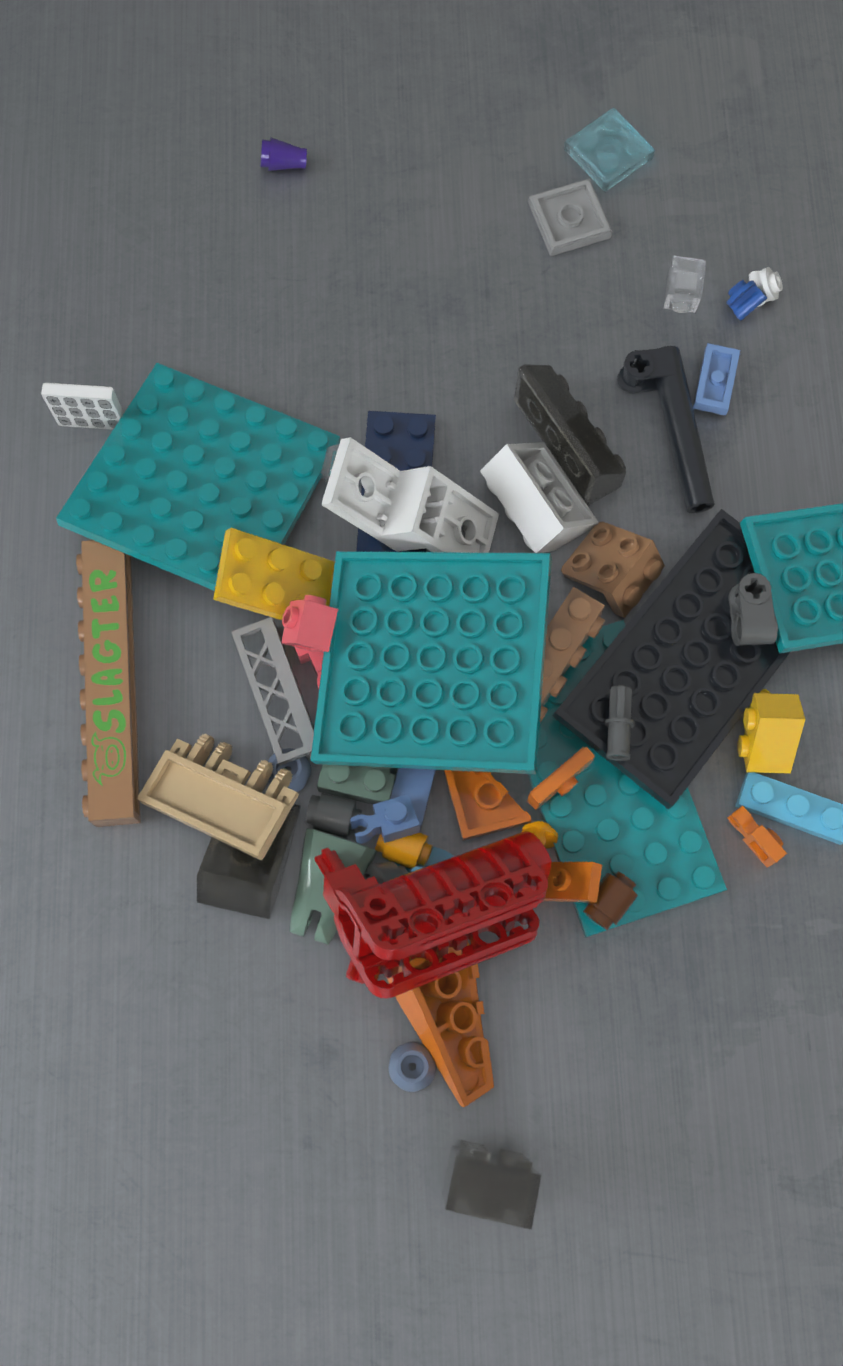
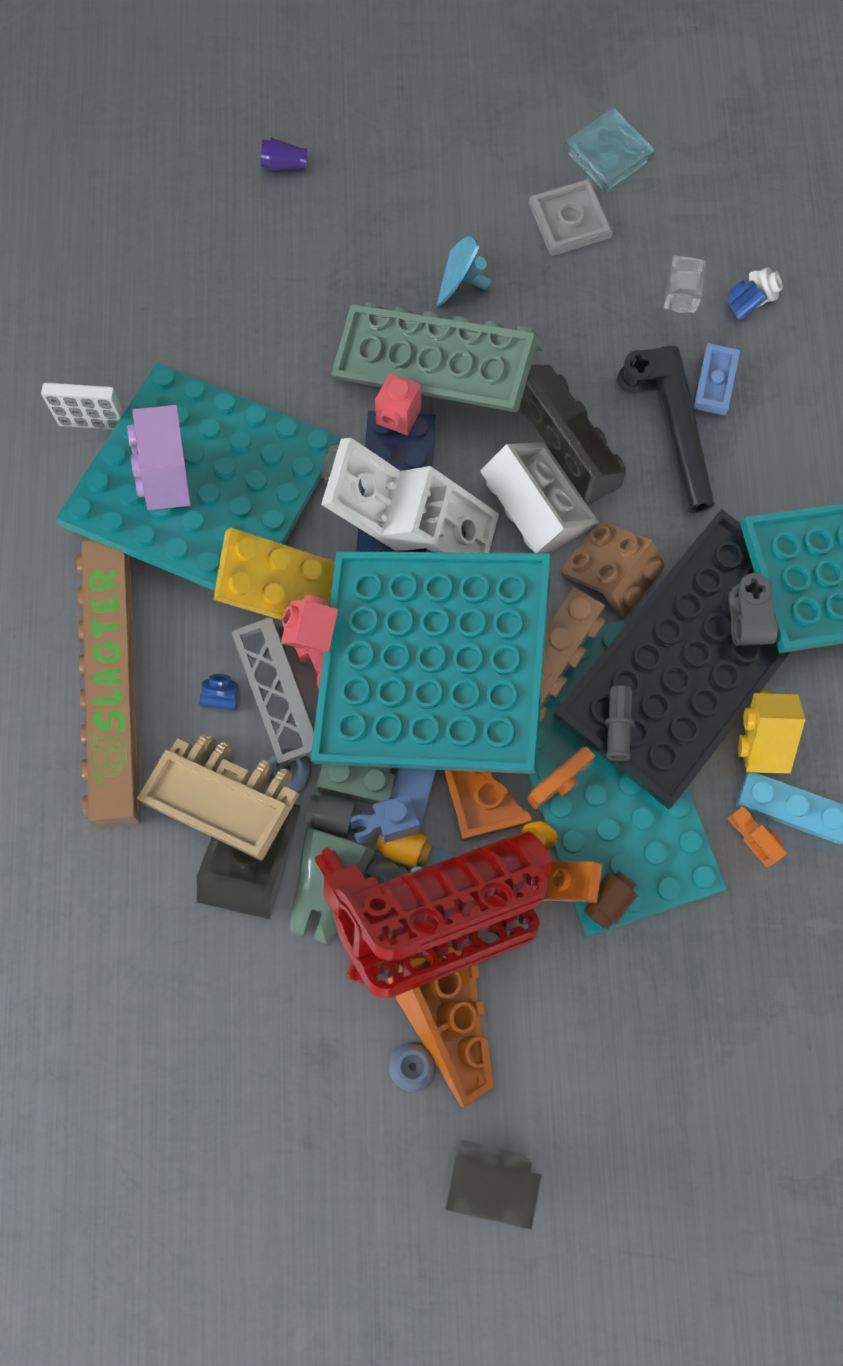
(158, 457): none -> lavender brick
(219, 692): none -> blue plate
(398, 404): none -> coral brick
(446, 356): none -> sand green bracket
(463, 267): none -> medium azure shield

